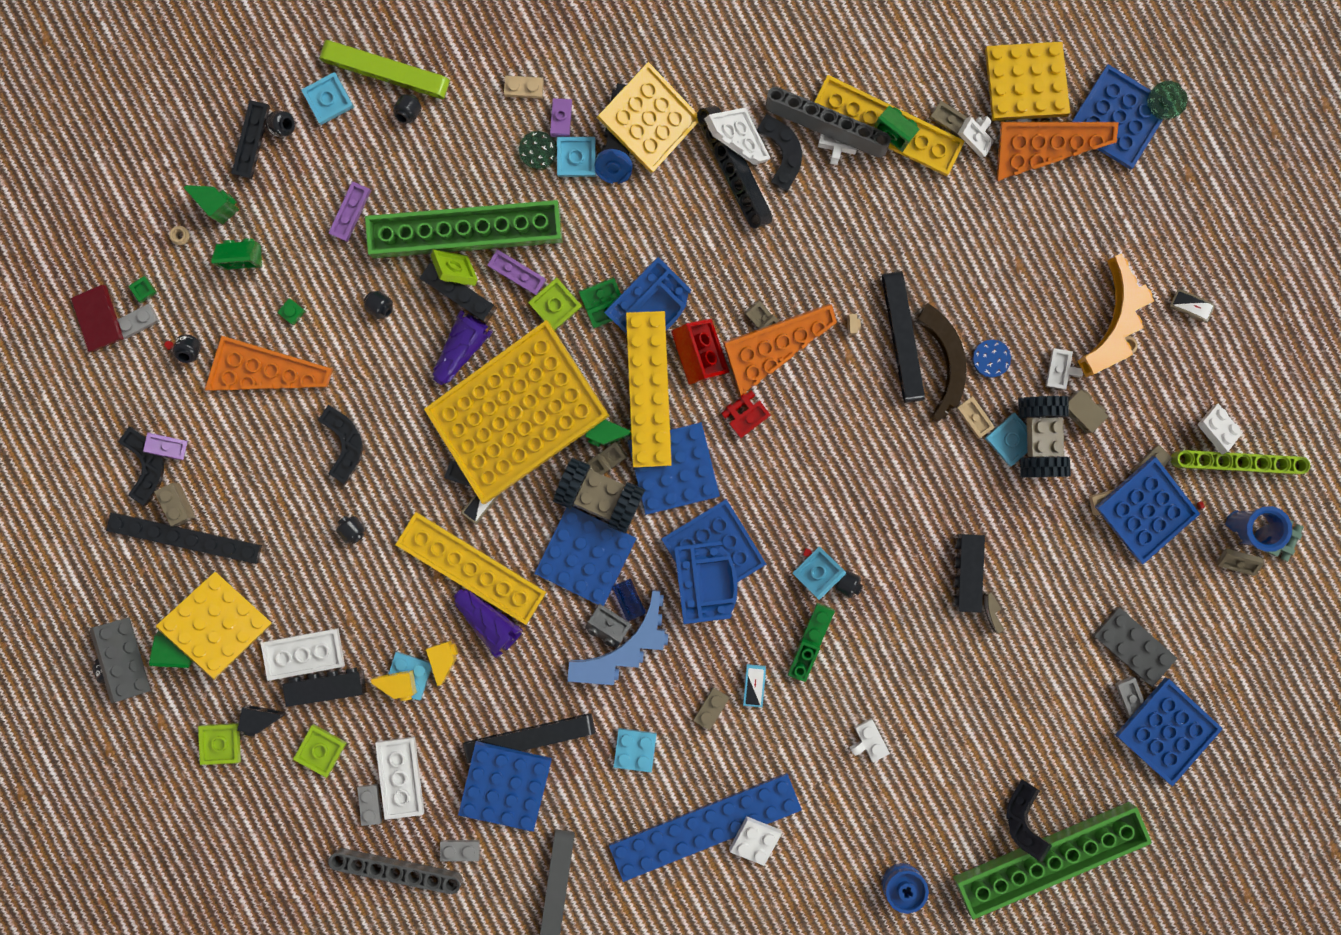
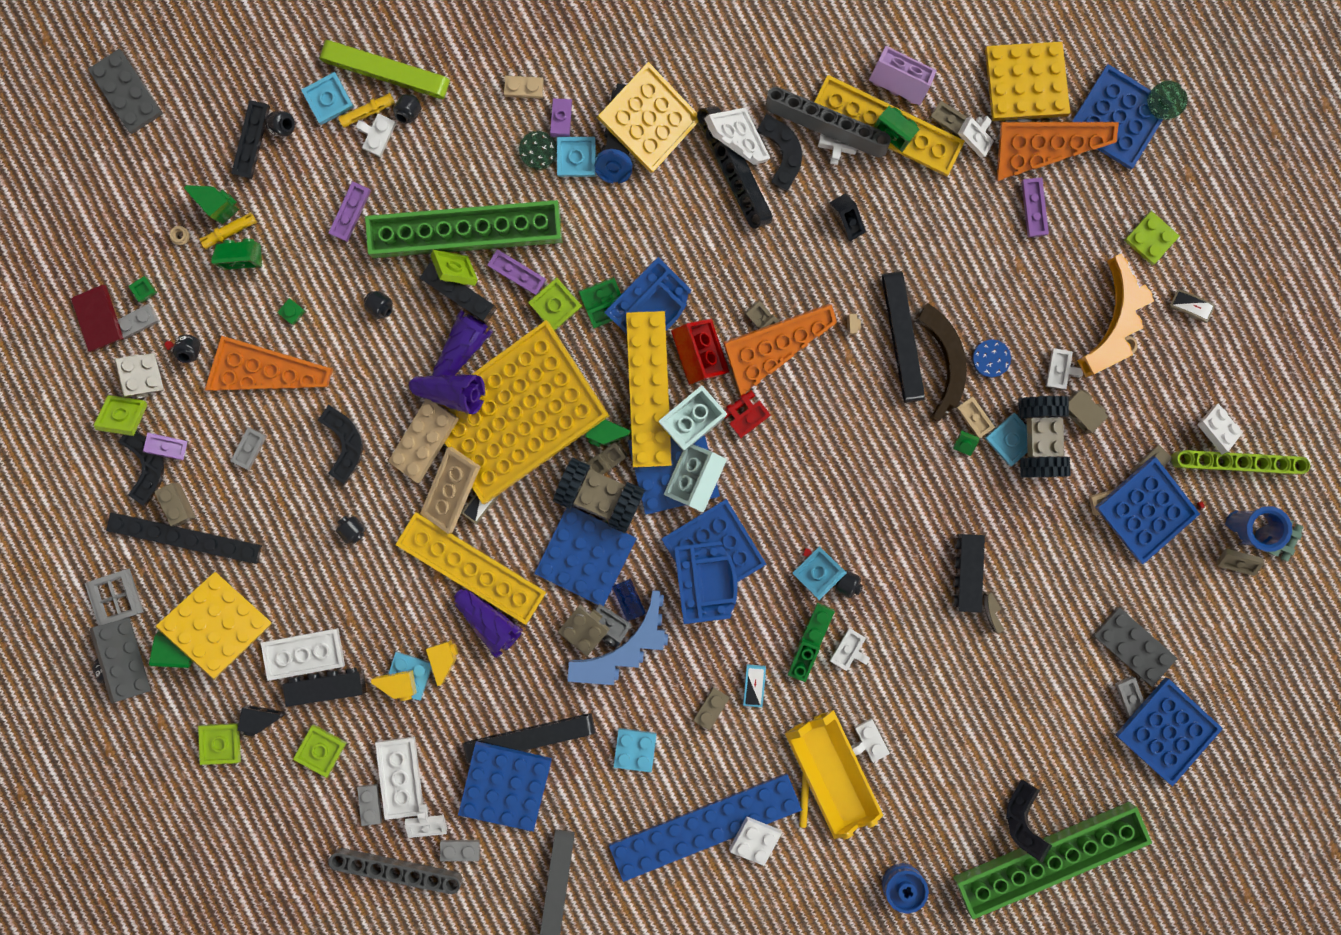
(120, 415): none -> lime plate
(125, 91): none -> dark grey plate
(130, 592): none -> light grey piece
(138, 375): none -> piece
(228, 230): none -> yellow pin
(248, 448): none -> light grey plate
(366, 110): none -> yellow pin
(377, 134): none -> white plate
(423, 440): none -> tan plate
(425, 825): none -> white plate
(450, 490): none -> tan plate
(455, 392): none -> dark purple cone
(584, 629): none -> dark tan piece
(693, 418): none -> light aqua slope
(695, 477): none -> light aqua slope
(804, 803): none -> yellow bar
(834, 775): none -> yellow panel
(847, 216): none -> black slope
(849, 649): none -> white plate
(902, 75): none -> lavender slope
(966, 443): none -> green plate
(1035, 207): none -> medium lavender plate
(1151, 238): none -> lime plate

